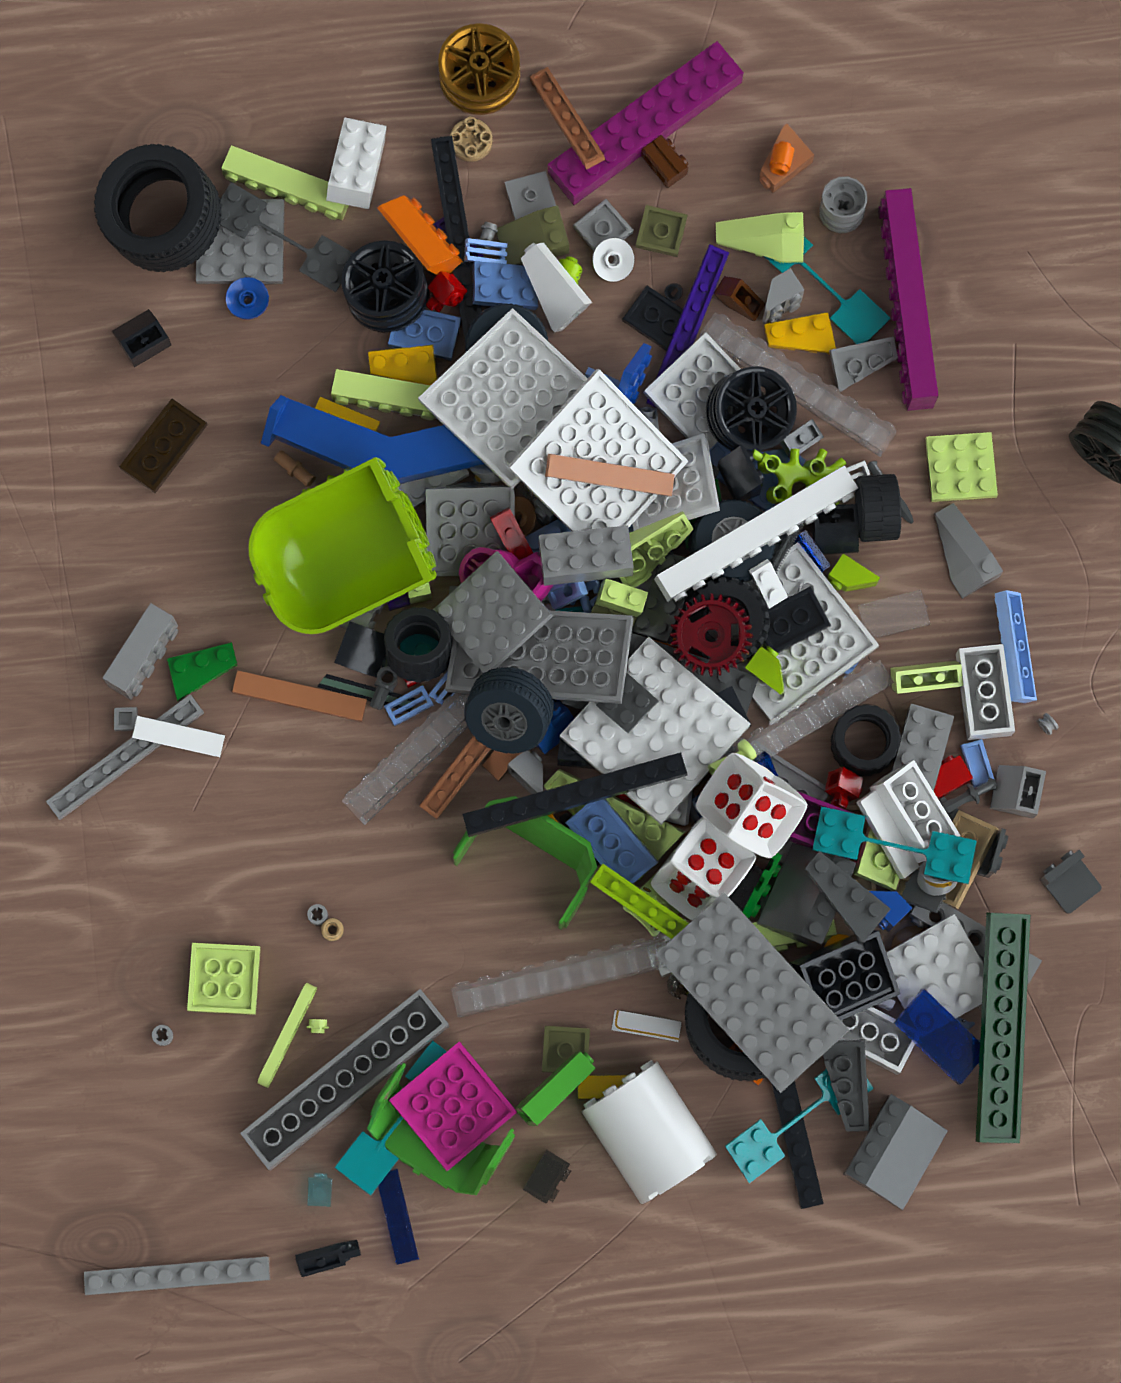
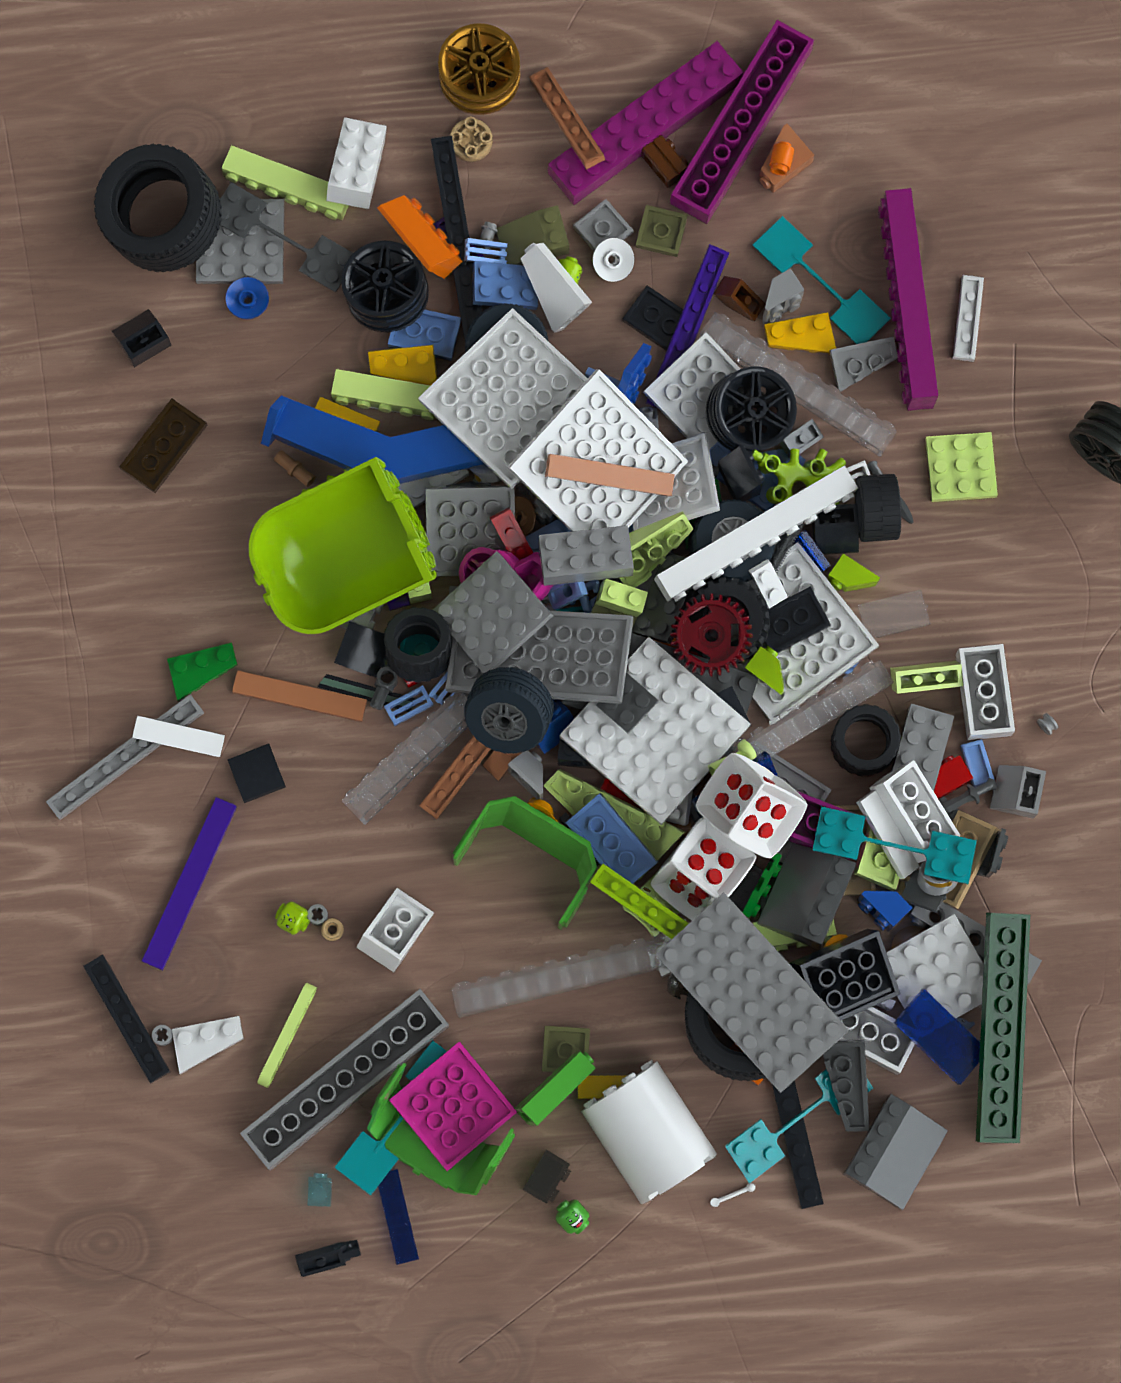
(125, 718): light grey plate -> none
(127, 1019): none -> black plate
(141, 651): light grey brick -> none
(176, 1275): light grey plate -> none
(189, 883): none -> dark purple tile
(204, 1040): none -> white wing
(223, 978): yellowish green plate -> none
(256, 773): none -> black slope
(292, 918): none -> lime head
(318, 1025): yellowish green plate -> none
(395, 930): none -> white slope
(446, 290): red brick -> none
(529, 194): light grey plate -> none
(572, 1216): none -> bright green head
(575, 794): black plate -> none
(646, 1025): white sticker -> none
(670, 288): black hinge -> none
(741, 122): none -> magenta brick
(750, 1187): none -> white hinge
(771, 235): yellowish green wedge -> none
(843, 194): light grey wheel -> none
(843, 786): red brick -> none
(852, 901): dark grey wing -> none
(967, 556): light grey wedge -> none
(968, 318): none -> white tile
(1016, 646): light blue piece -> none
(1070, 882): dark grey bracket -> none

